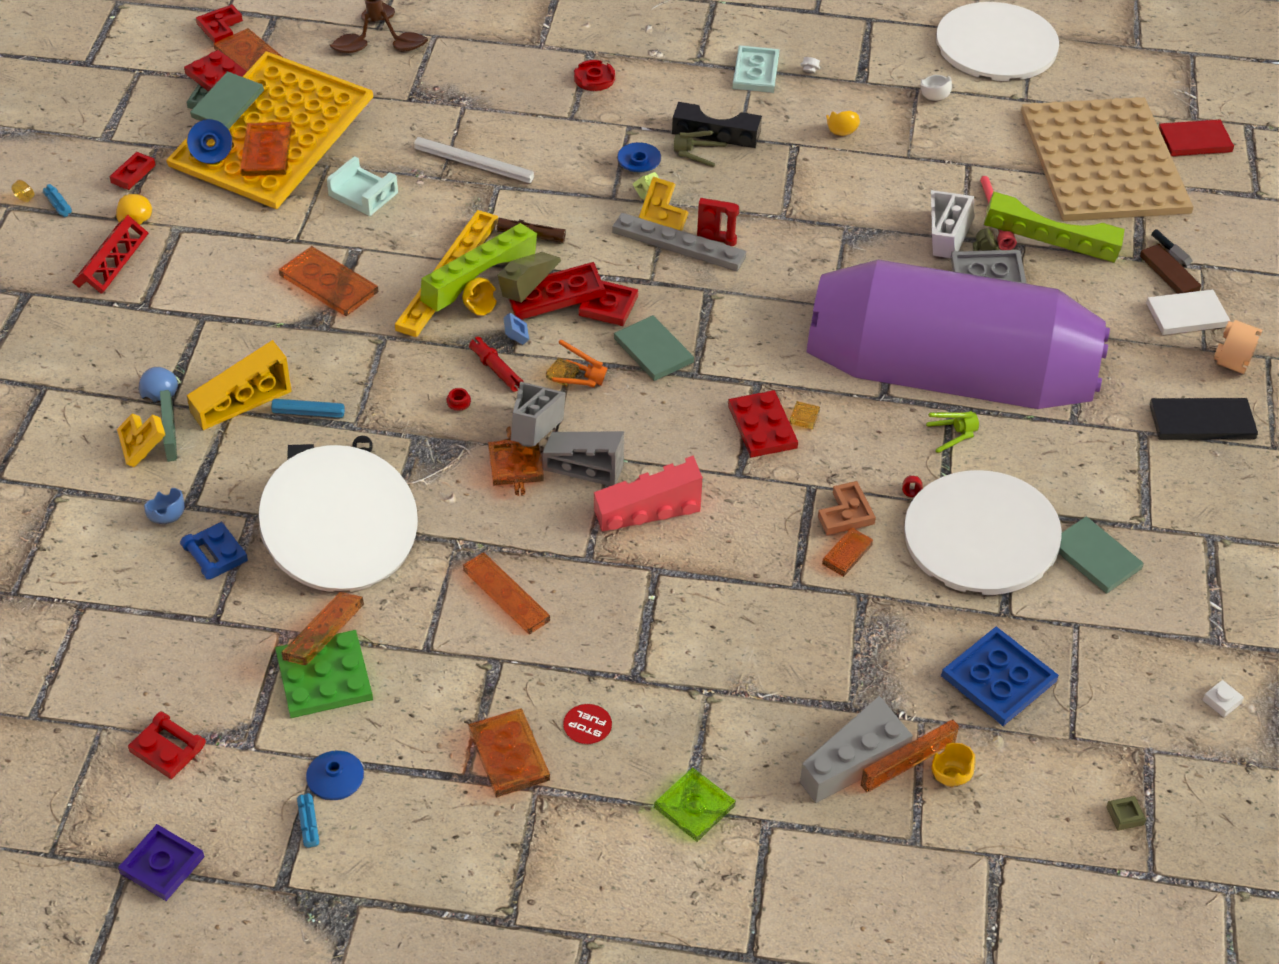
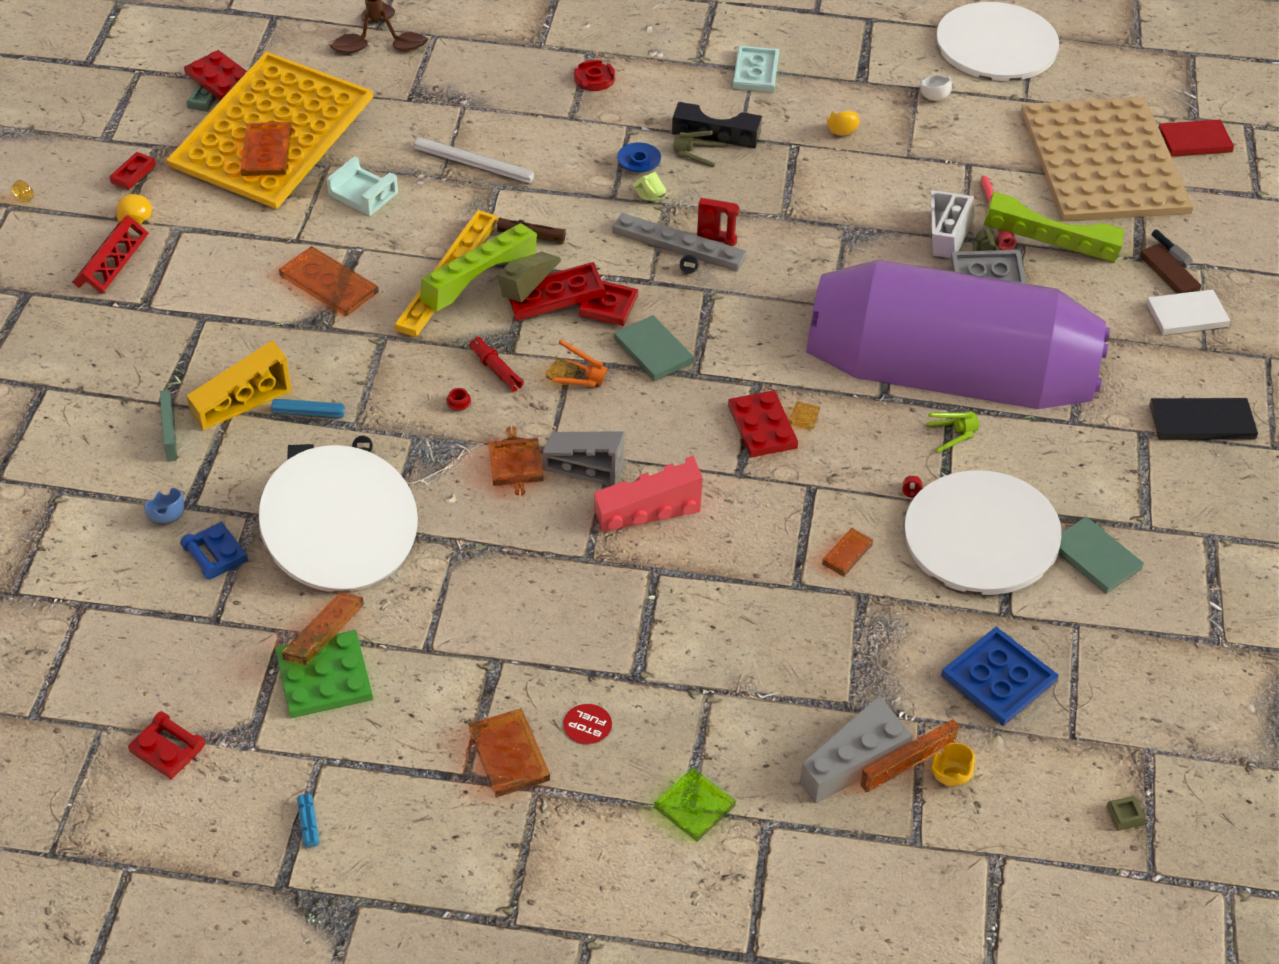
(57, 200): dark azure axle -> none
(139, 439): yellow plate -> none
(157, 380): medium blue hair -> none
(161, 862): dark purple plate -> none
(202, 133): blue dish -> none
(217, 23): red plate -> none
(227, 99): sand green tile -> none
(244, 48): clear orange tile -> none
(335, 784): blue dish -> none
(479, 296): yellow hair -> none
(506, 593): clear orange tile -> none
(516, 329): medium blue plate -> none
(536, 413): light grey wedge -> none
(657, 207): yellow plate -> none
(690, 259): none -> black hinge
(810, 64): white plate -> none
(851, 512): nougat plate -> none
(1223, 698): white plate -> none
(1238, 346): light nougat brick -> none

